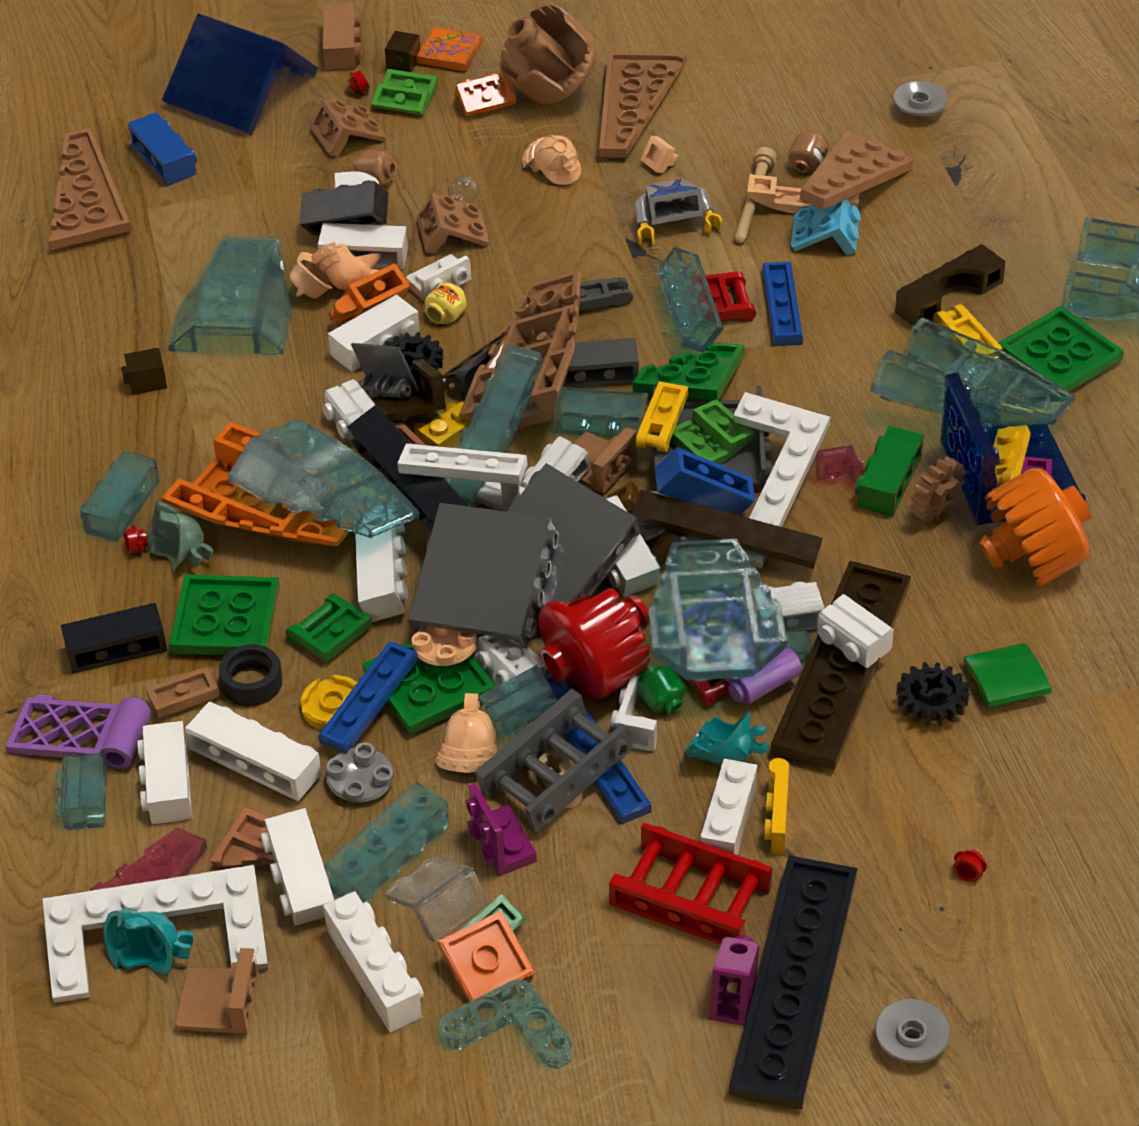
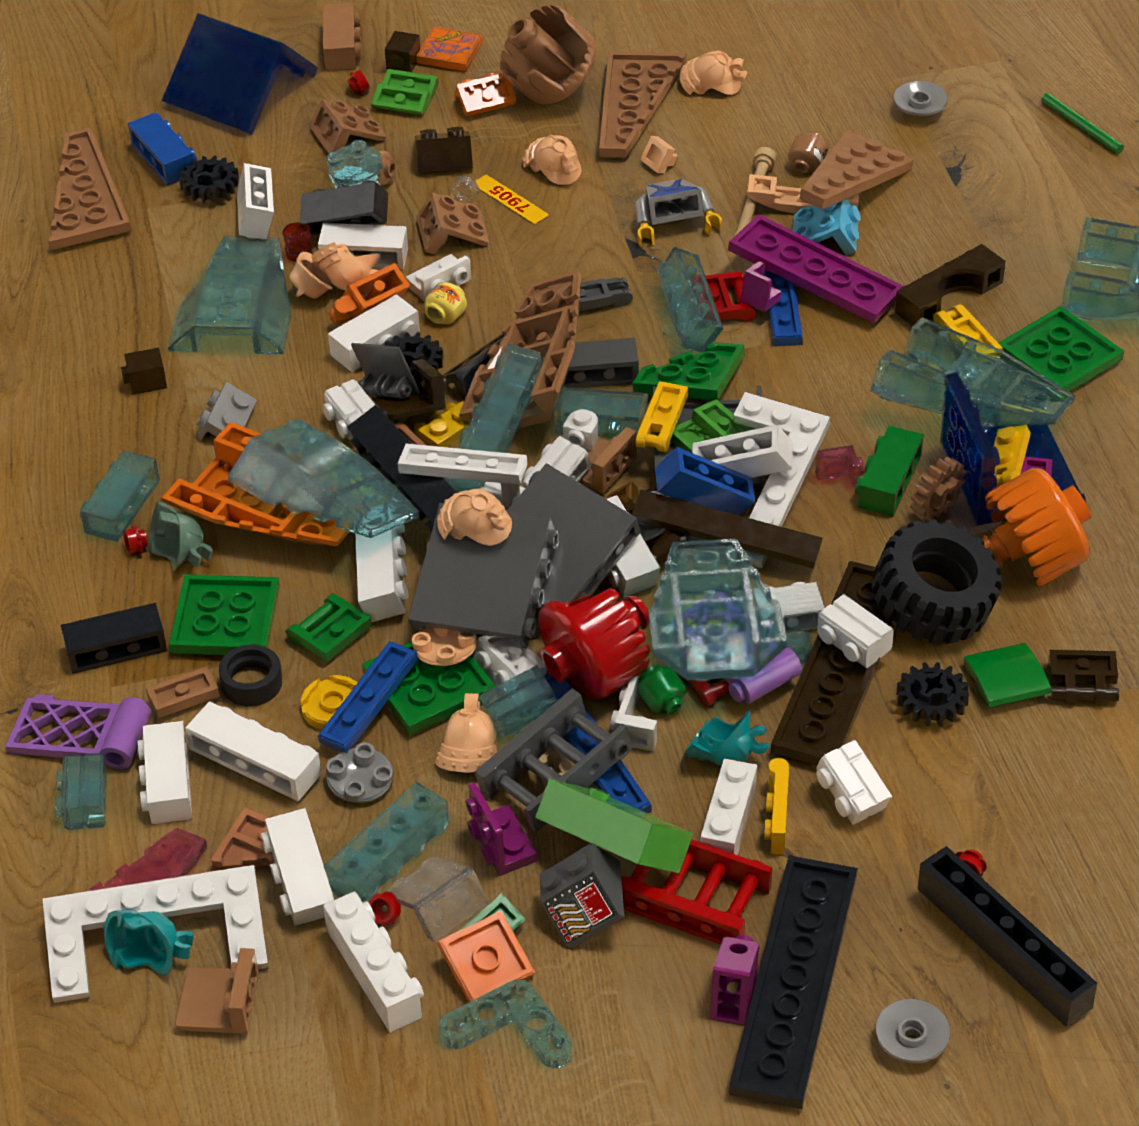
(209, 179): none -> black gear
(225, 407): none -> light grey bracket
(255, 201): none -> white brick
(297, 240): none -> clear red wheel
(342, 162): none -> clear light blue plate
(394, 908): none -> red plate
(444, 150): none -> dark brown bracket
(474, 515): none -> light nougat helmet
(511, 199): none -> yellow sticker
(581, 429): none -> white plate
(583, 894): none -> slope
(614, 825): none -> bright green brick
(712, 71): none -> light nougat helmet
(750, 452): none -> white brick
(758, 289): none -> magenta panel
(815, 268): none -> magenta plate
(852, 782): none -> white brick
(923, 608): none -> black tyre
(1007, 936): none -> black brick
(1082, 123): none -> green bar
(1083, 668): none -> dark brown plate

